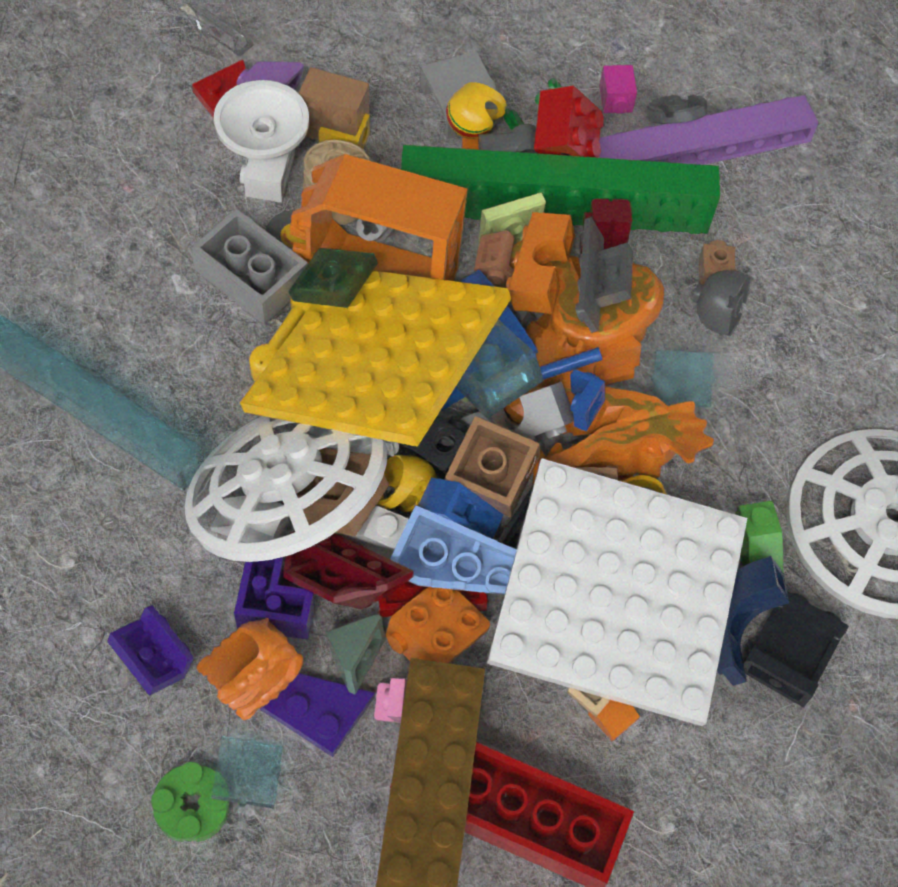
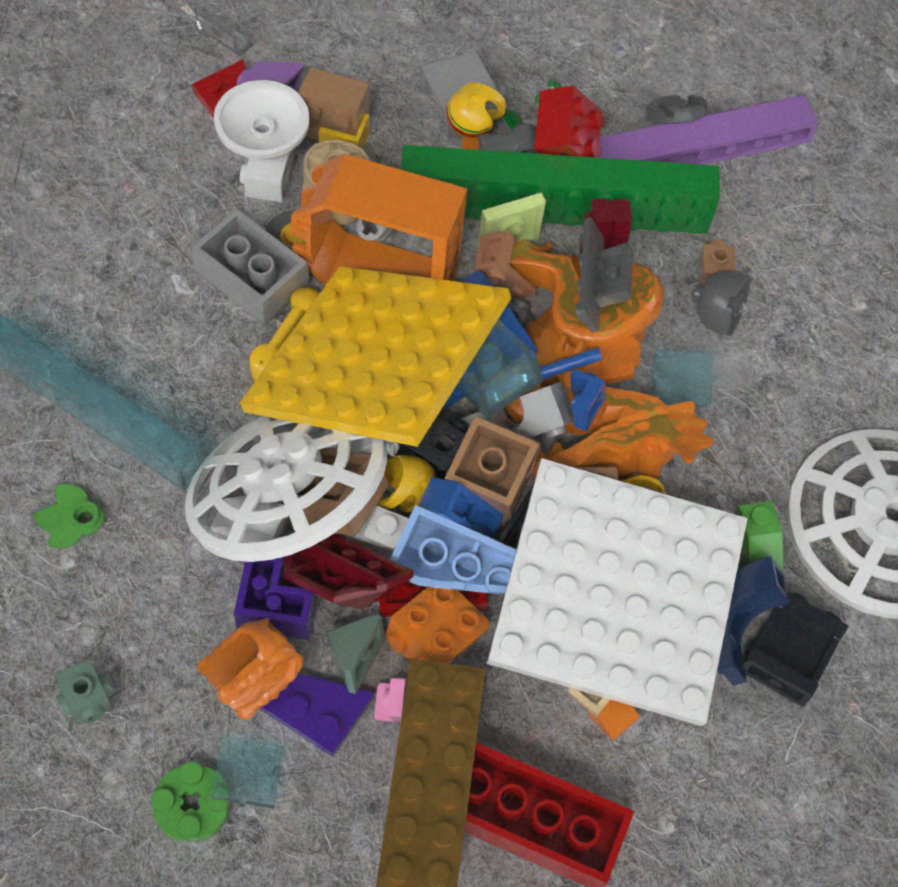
(65, 518): none -> bright green plate
(83, 693): none -> sand green brick
(152, 651): dark purple bracket -> none
(333, 277): clear green plate -> none
(544, 240): orange arch -> none
(618, 89): dark pink brick -> none

